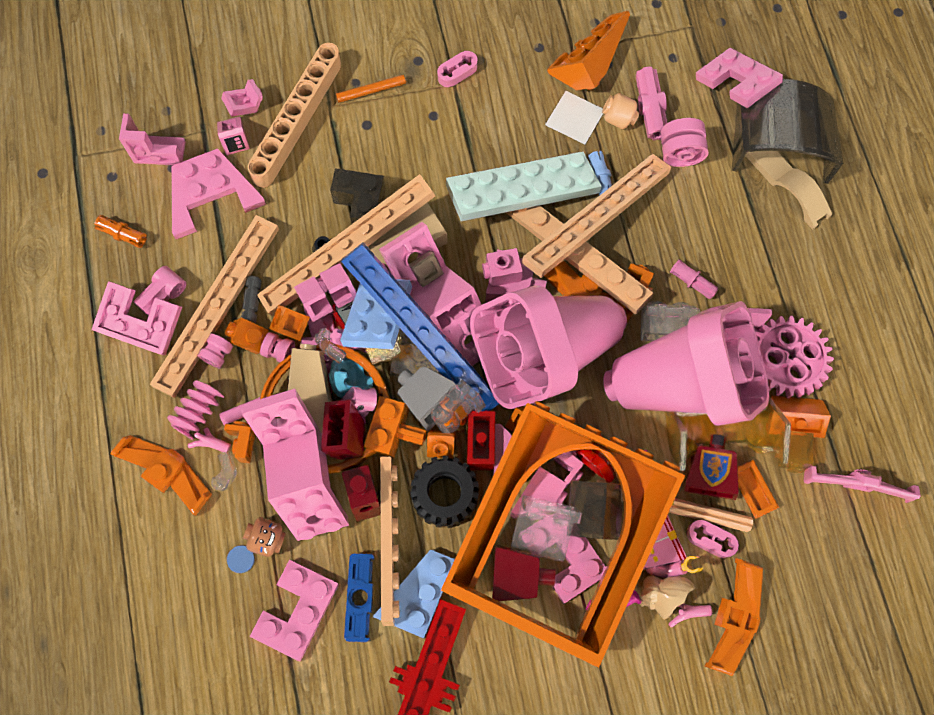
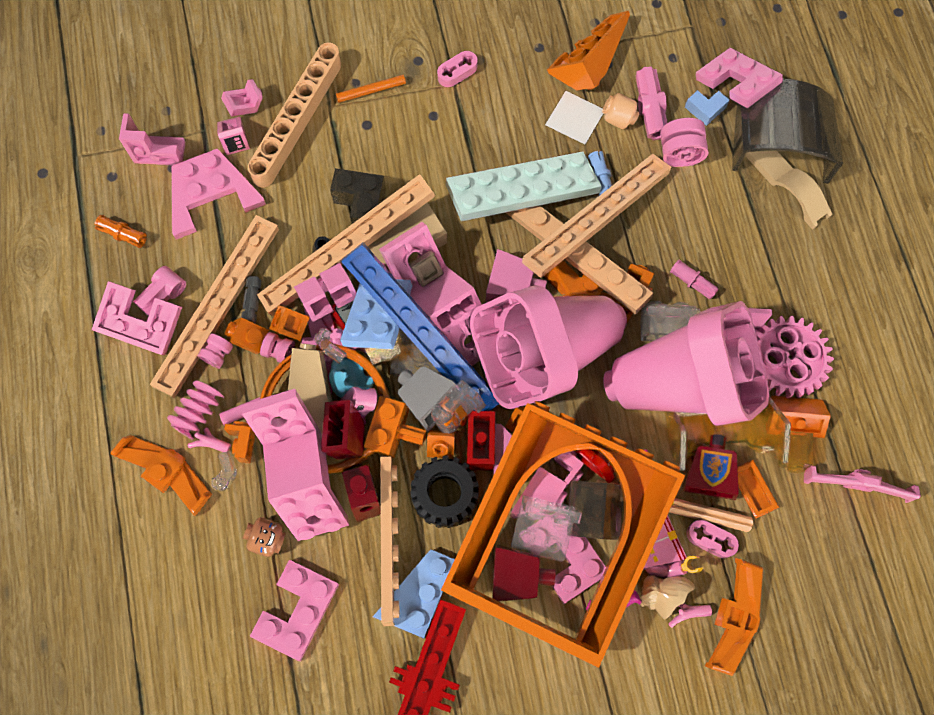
(240, 559): medium blue piece -> none
(357, 616): blue piece -> none
(502, 267): bright pink brick -> none
(706, 109): none -> light blue piece

